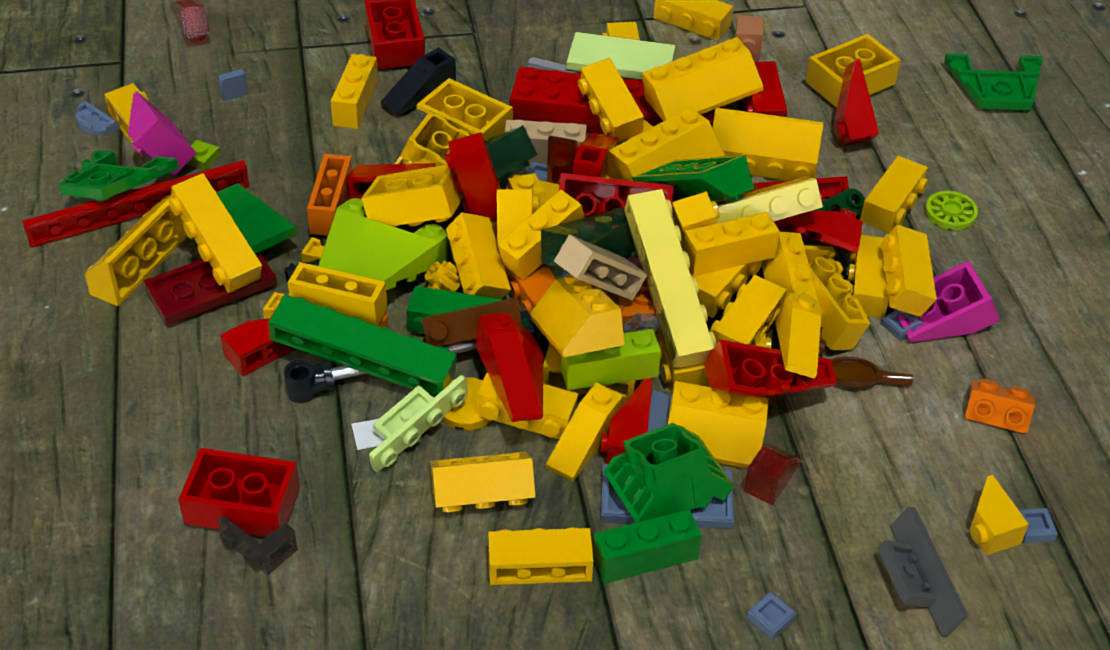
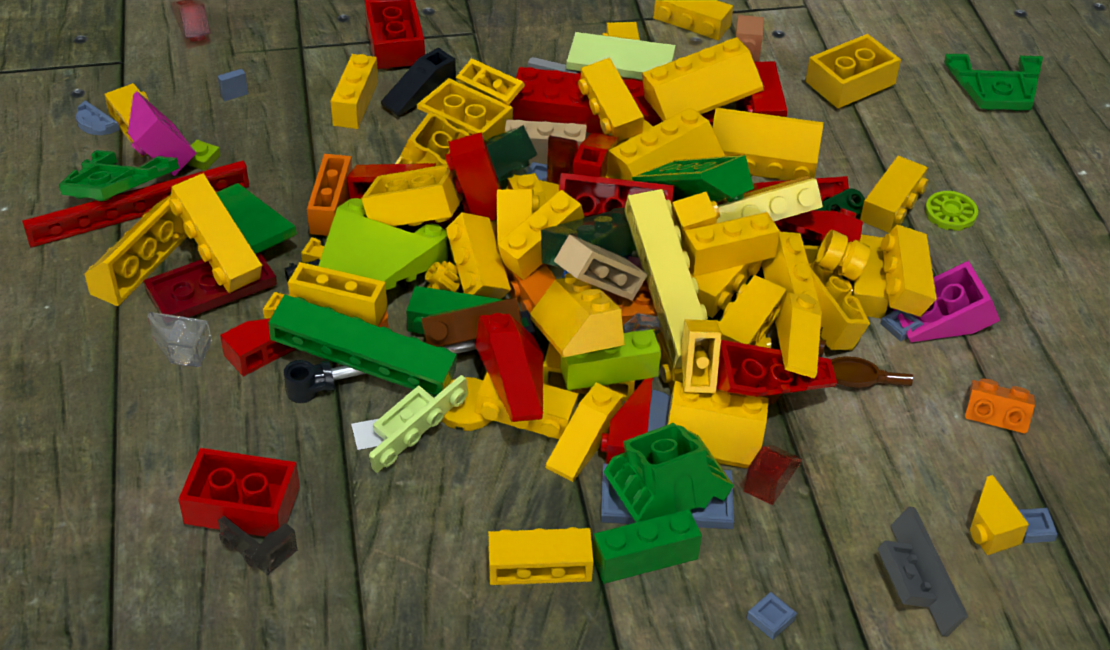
(181, 338): none -> clear slope
(482, 480): yellow slope -> none
(490, 81): none -> yellow slope
(700, 355): none -> yellow slope
(846, 256): none -> yellow wheel
(854, 113): red slope -> none

